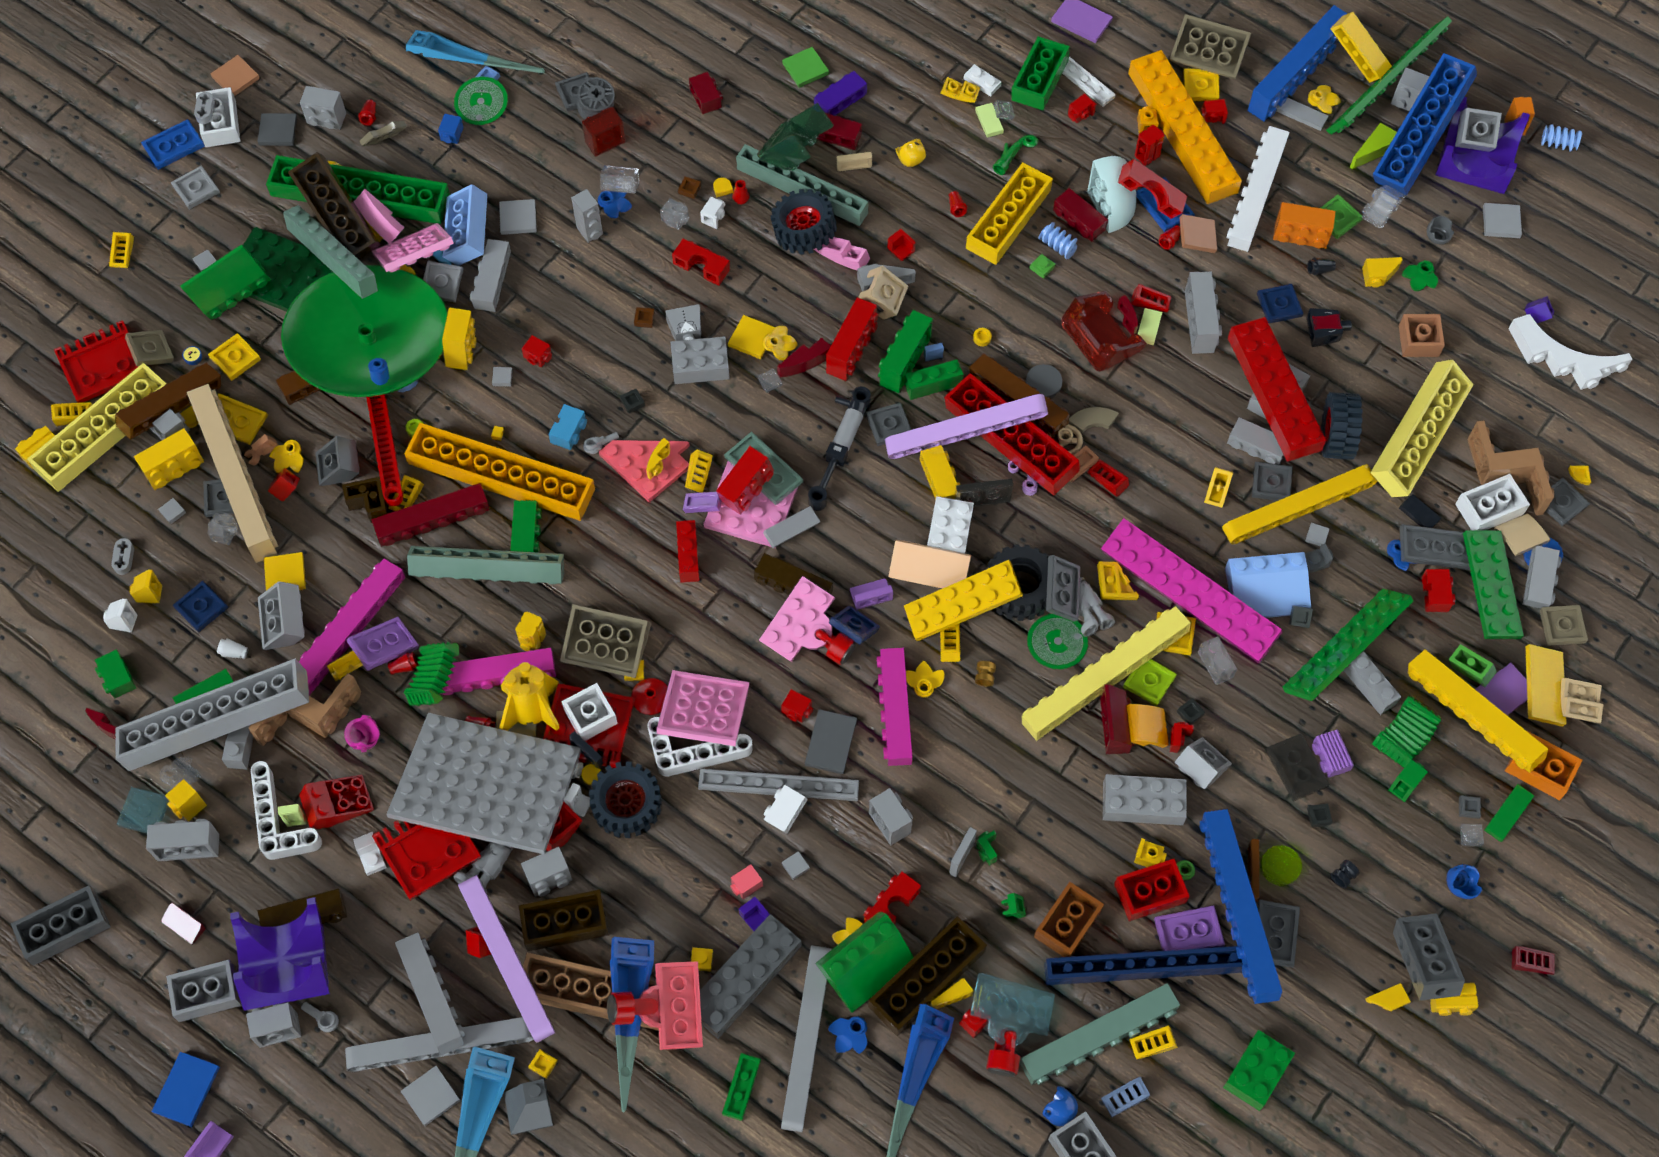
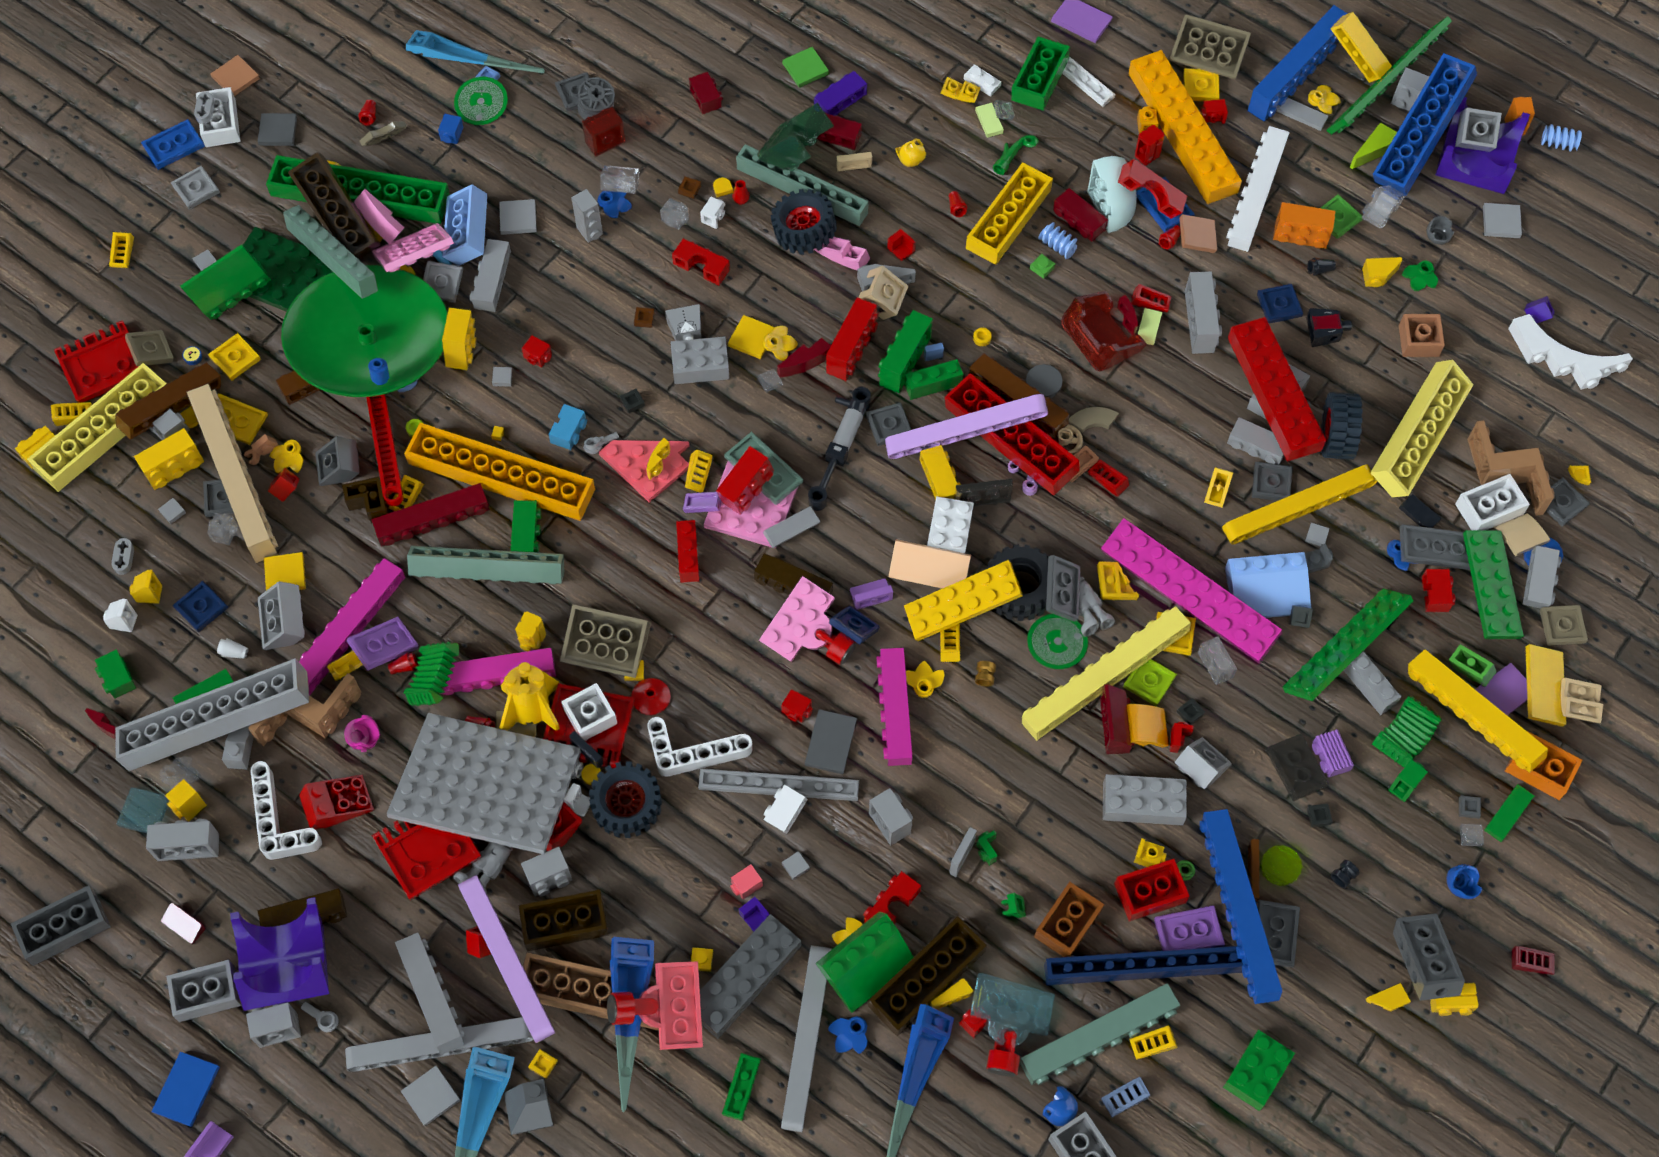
(292, 815): yellowish green tile -> none
(323, 107): light grey brick -> none
(369, 854): white slope -> none
(703, 708): bright pink plate -> none
(1081, 108): red brick -> none

